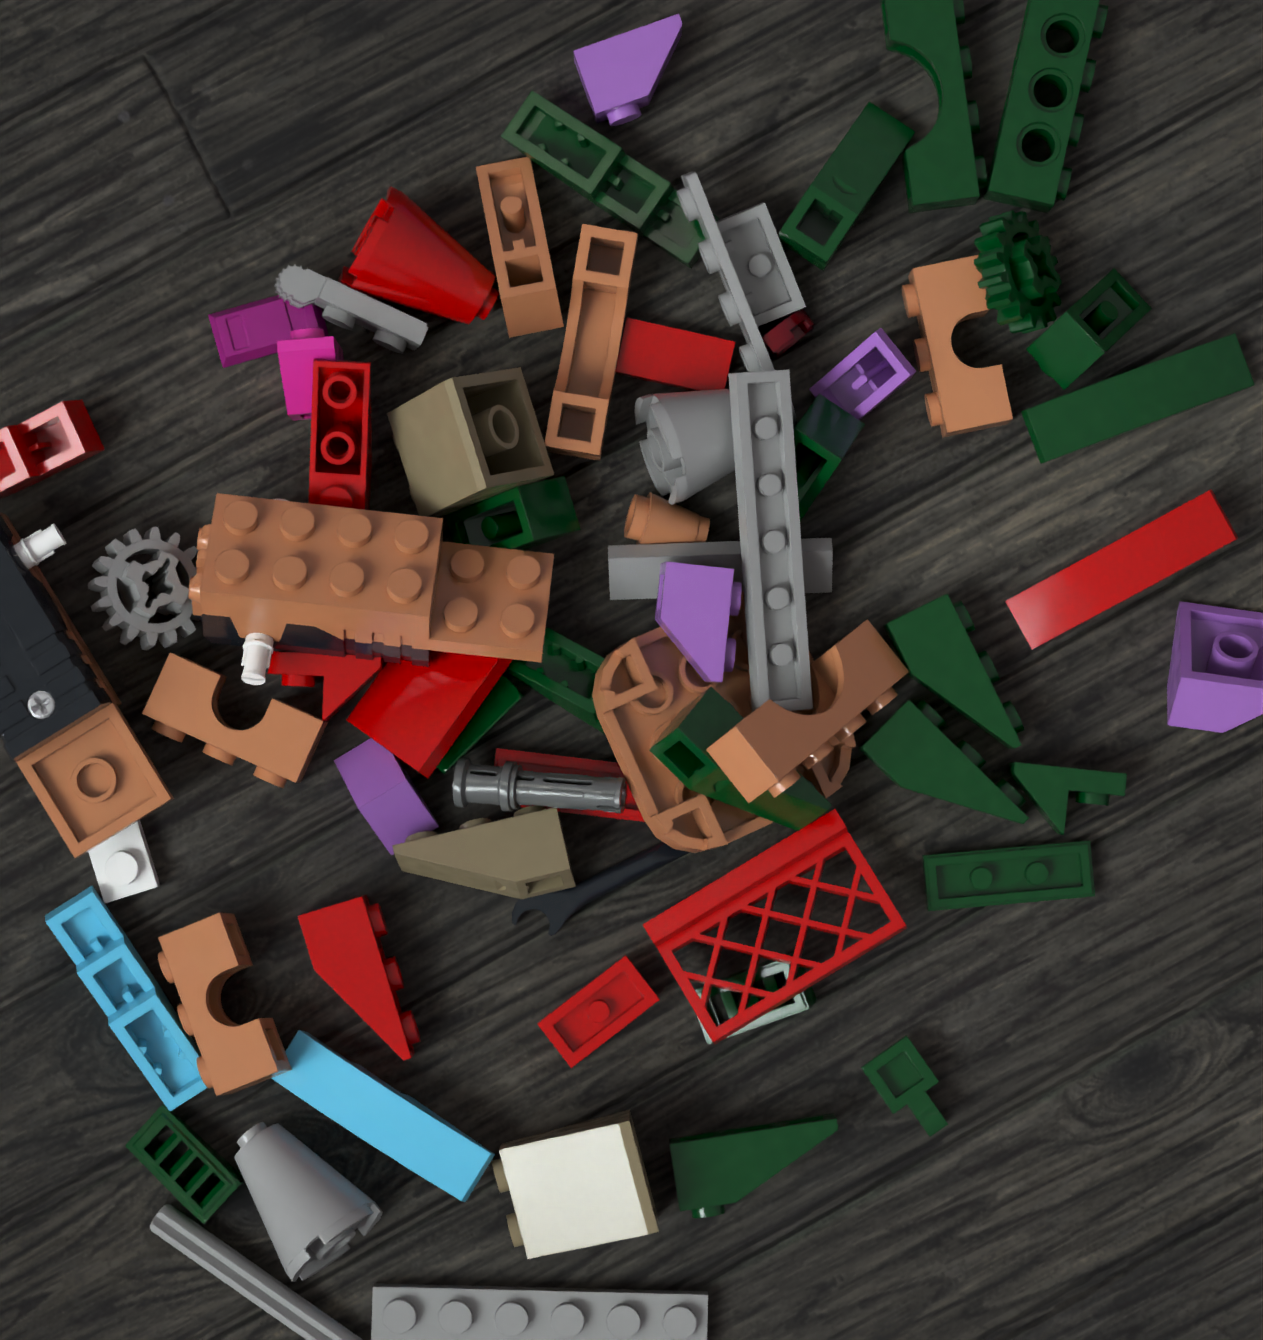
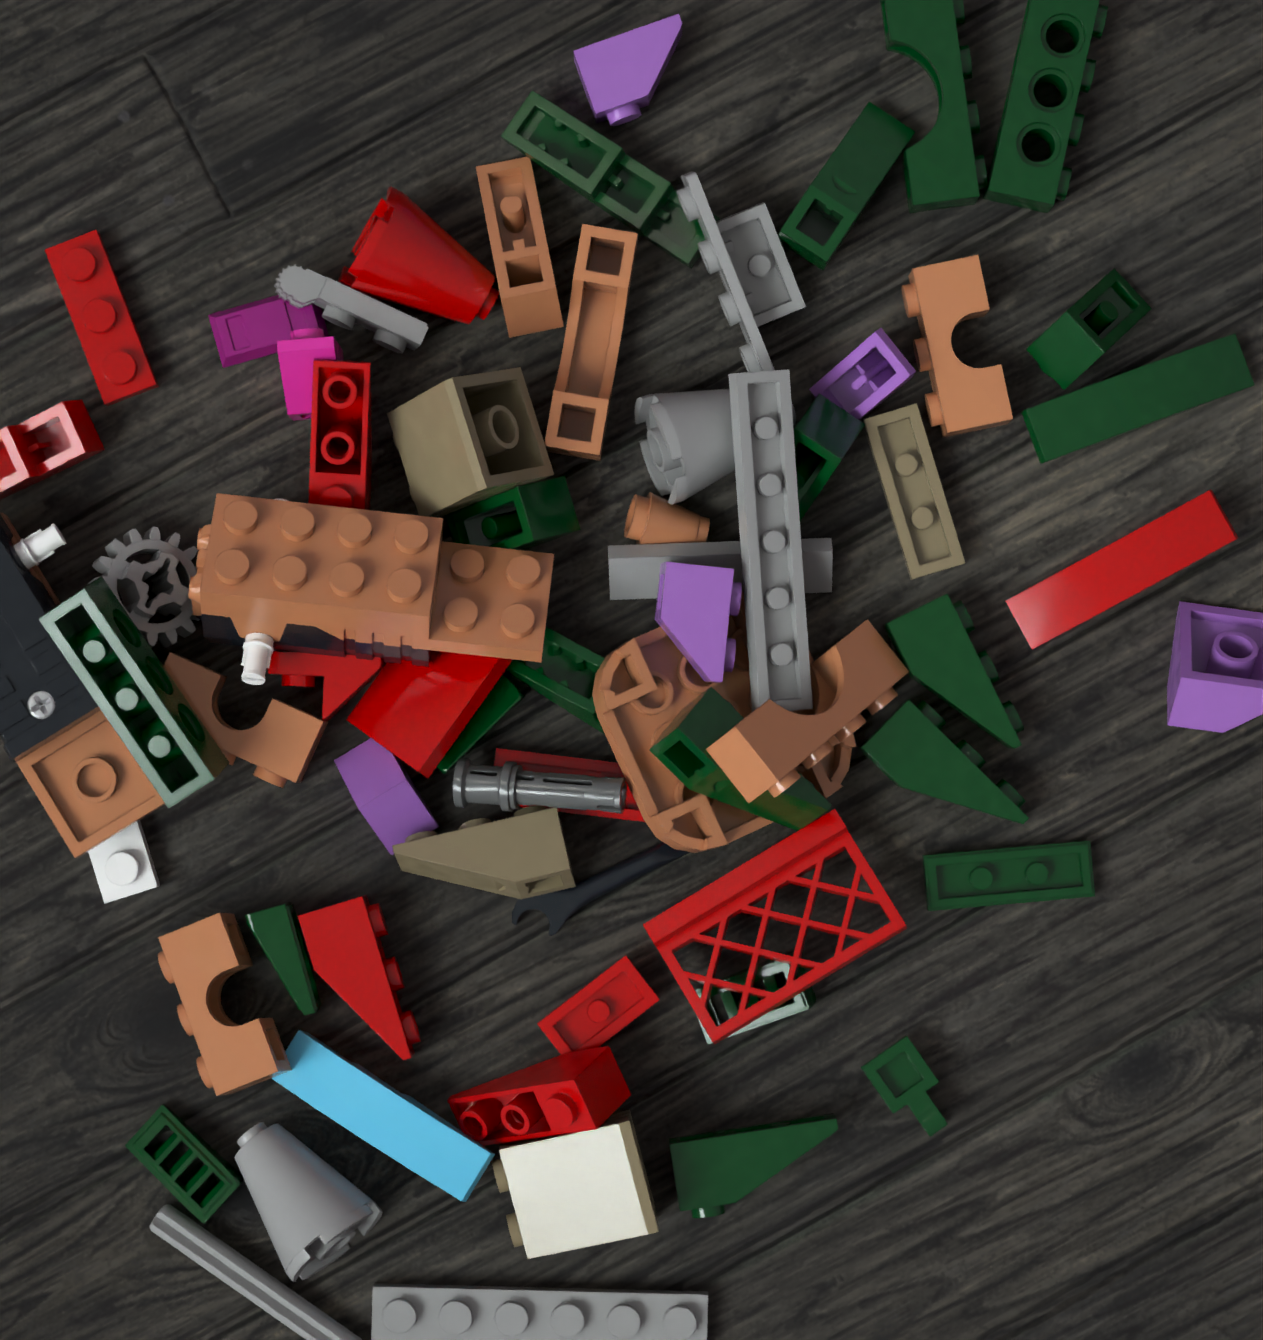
(101, 318): none -> red plate
(128, 996): medium azure slope -> none
(134, 692): none -> dark green brick
(283, 943): none -> dark green slope
(544, 1099): none -> red slope
(674, 356): red tile -> none
(787, 333): dark red tile -> none
(913, 491): none -> dark tan plate
(1017, 272): dark green gear -> none
(1049, 788): dark green slope -> none

